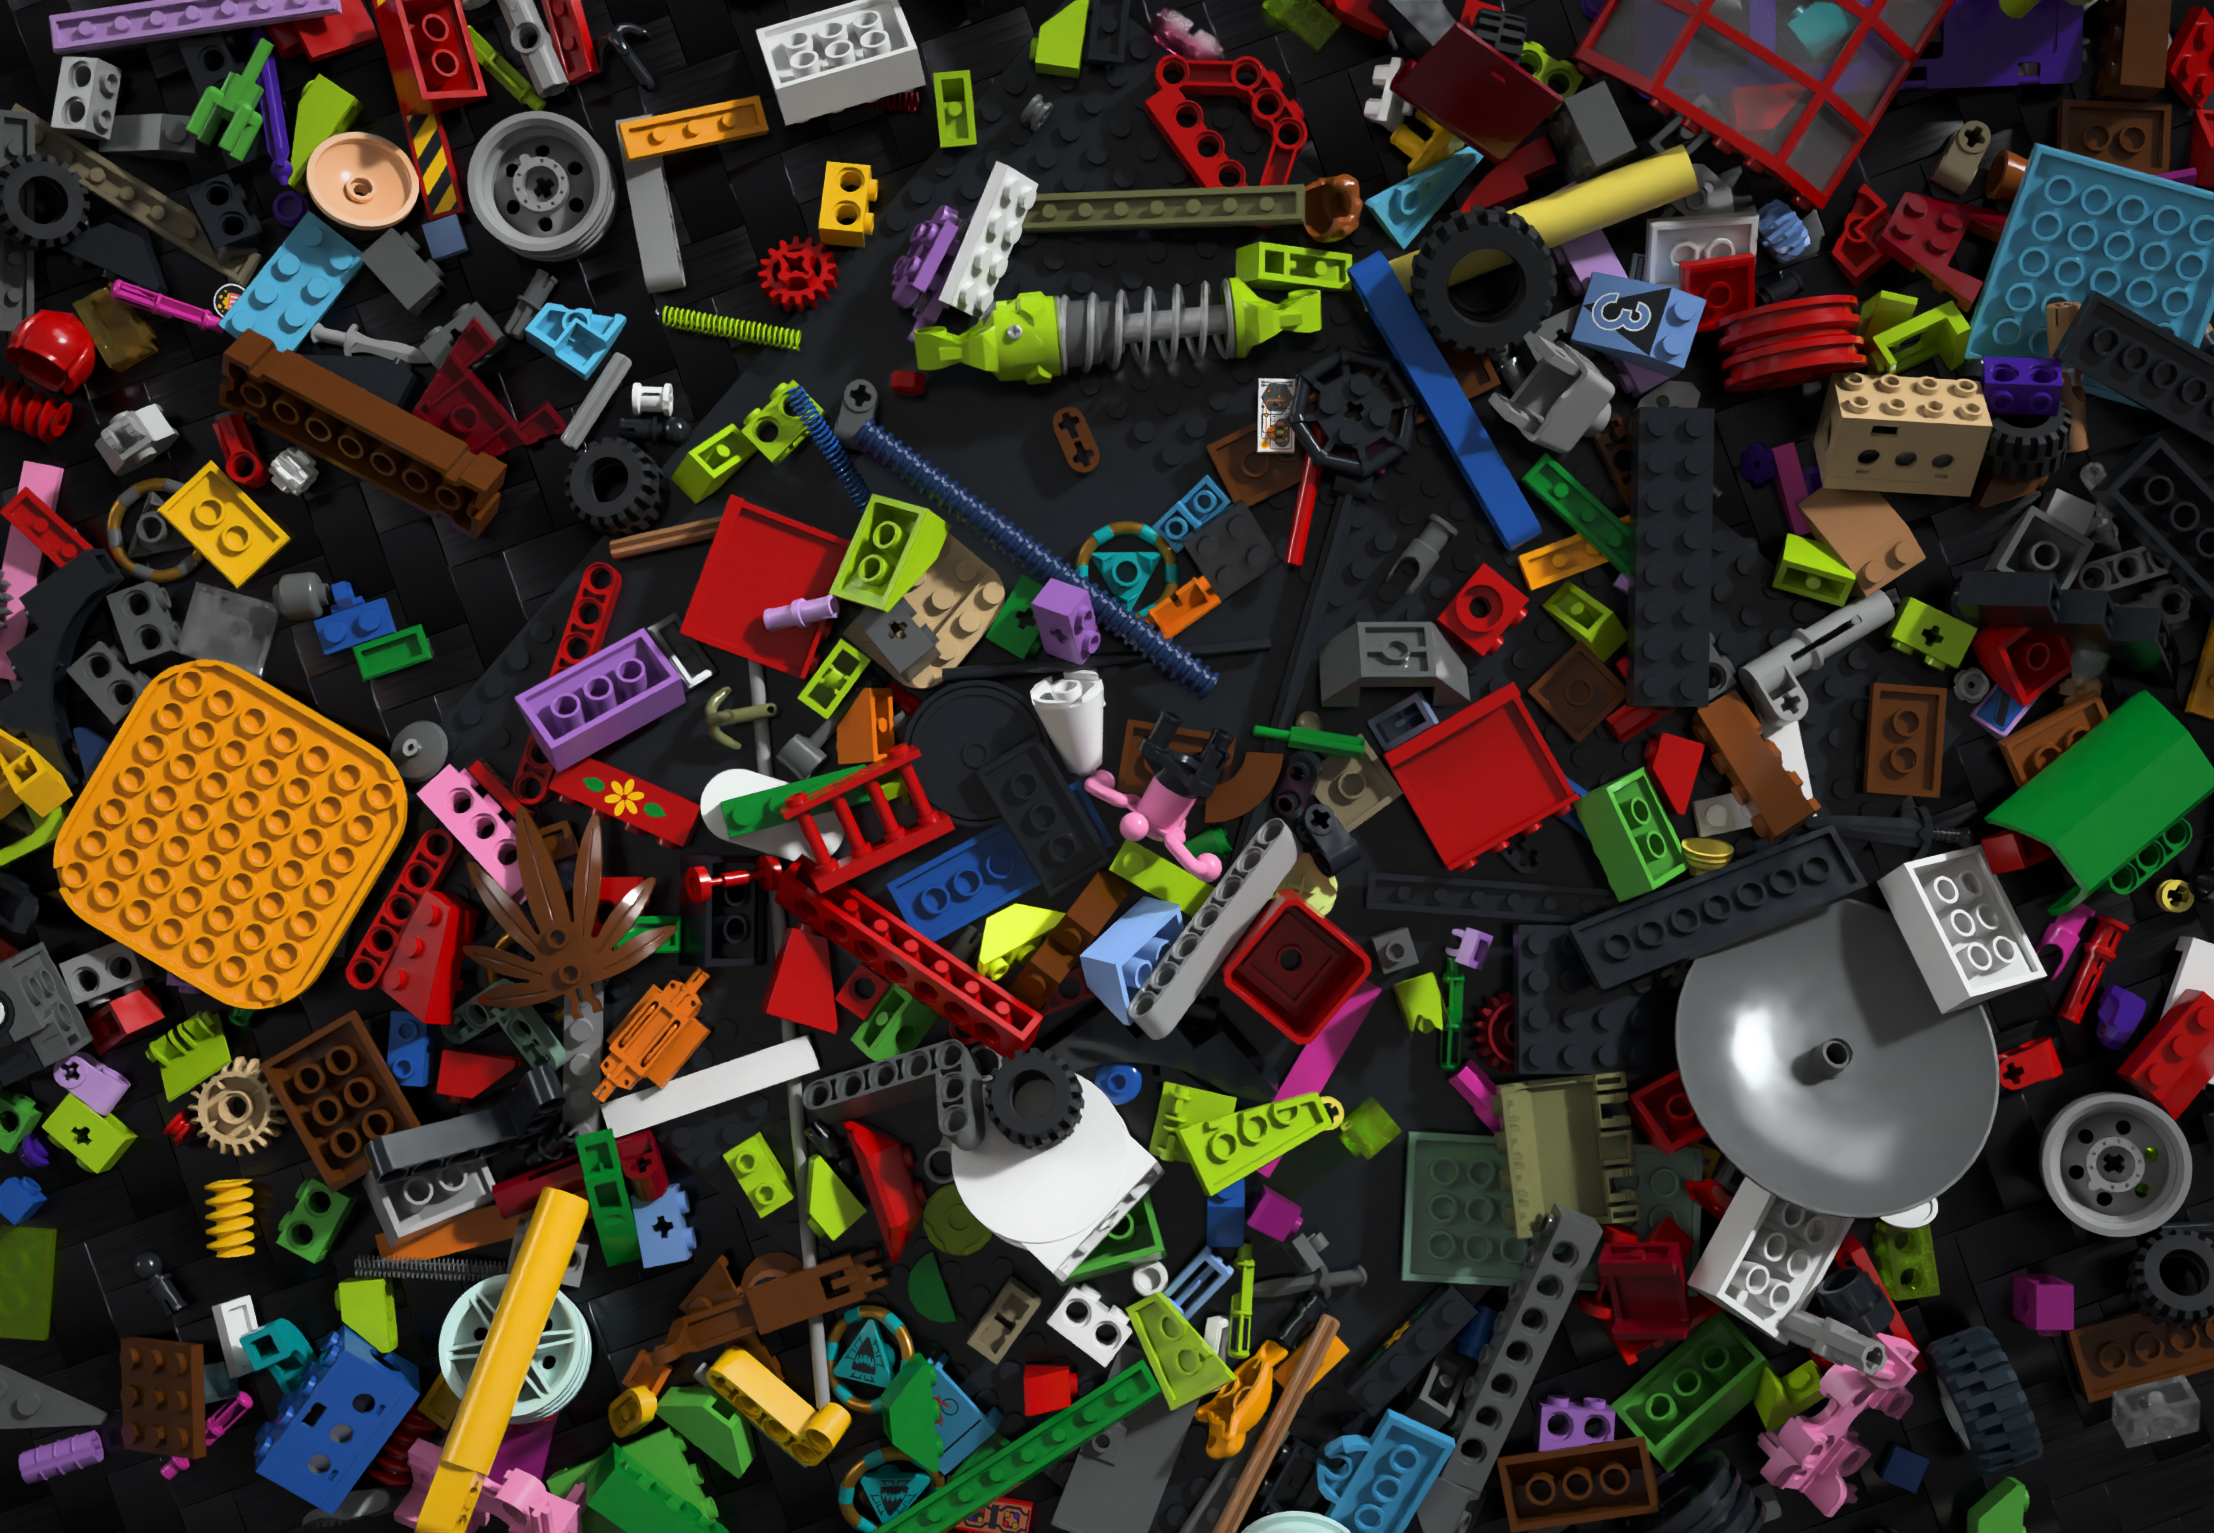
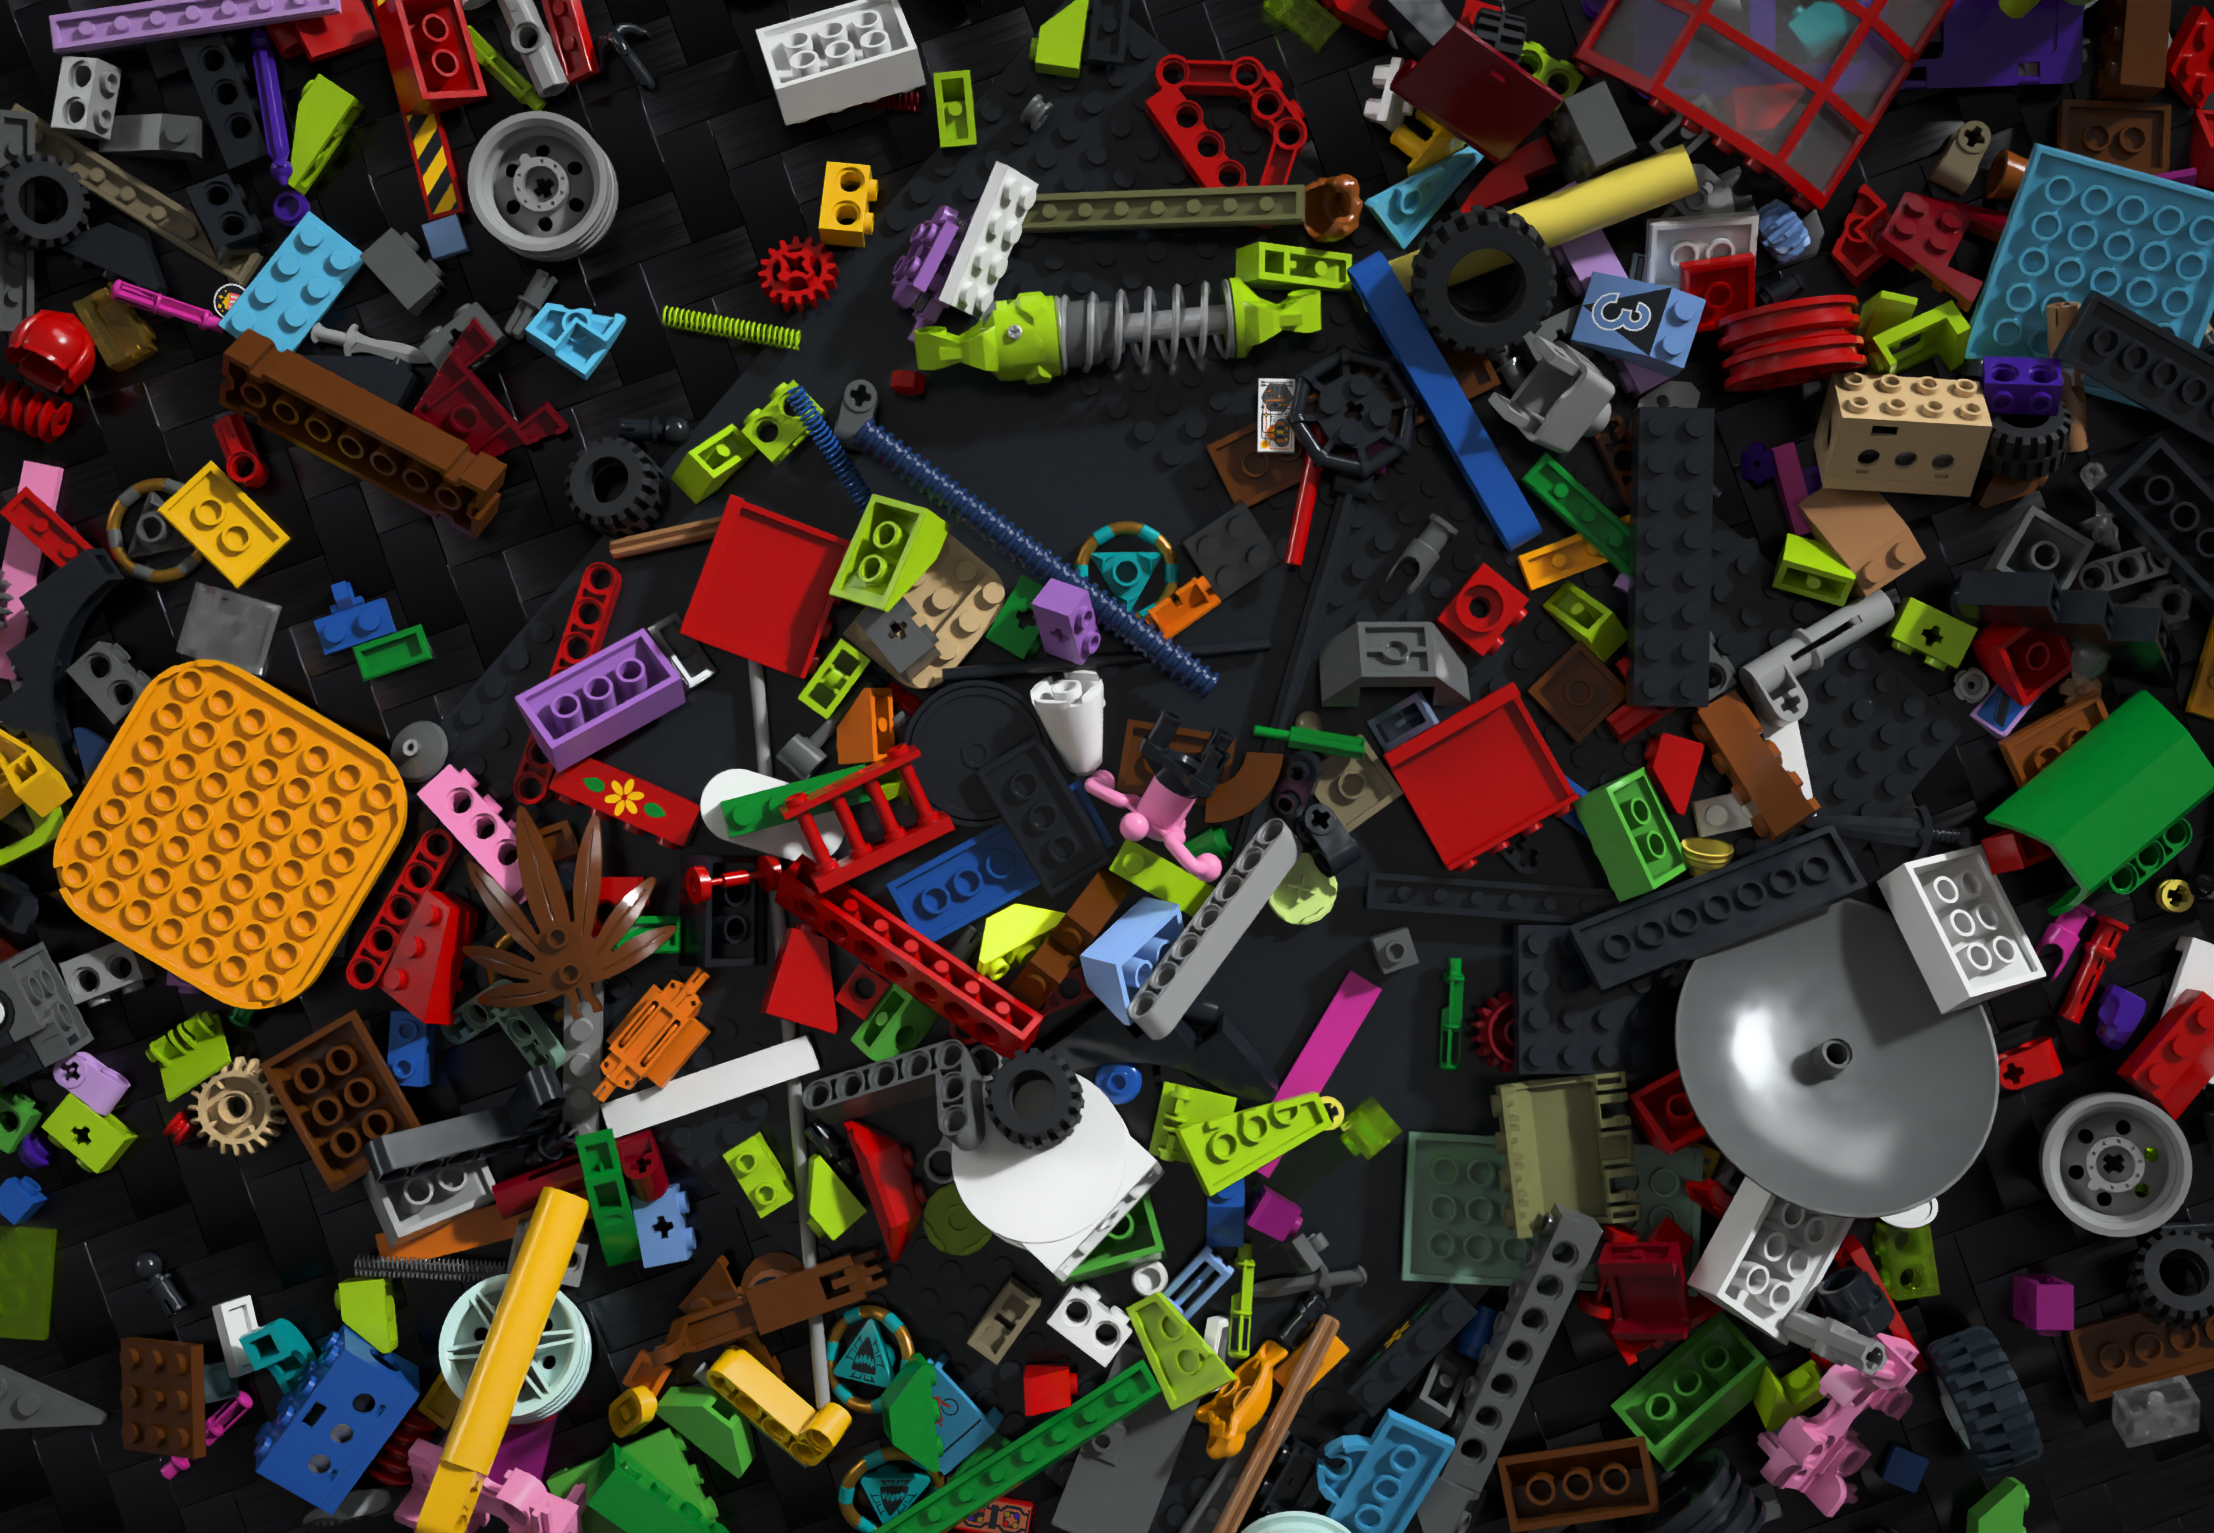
(61, 1457): medium lavender axle -> none
(124, 1019): red slope -> none
(135, 439): light grey hinge -> none
(136, 628): dark grey brick -> none
(230, 1218): yellow piece -> none
(234, 104): bright green plant -> none
(293, 471): white gear -> none
(301, 596): dark grey head -> none
(323, 1222): bright green brick -> none
(363, 165): light nougat dish -> none
(472, 1072): red slope -> none
(498, 787): red tile -> none
(596, 400): light grey axle -> none
(652, 399): white bush -> none
(653, 221): light grey beam -> none
(692, 128): light orange plate -> none
(728, 717): olive piece -> none
(801, 613): lavender pin -> none
(929, 1291): green tile -> none
(1068, 444): reddish brown beam -> none
(1172, 33): clear pink hinge -> none
(1192, 511): dark azure slope -> none
(1303, 997): red plate -> none
(1420, 1003): lime piece -> none
(1472, 948): medium lavender tile -> none
(1477, 1090): dark pink piece -> none
(1576, 1416): medium lavender brick -> none
(1904, 740): reddish brown plate -> none
(2069, 510): light grey brick -> none

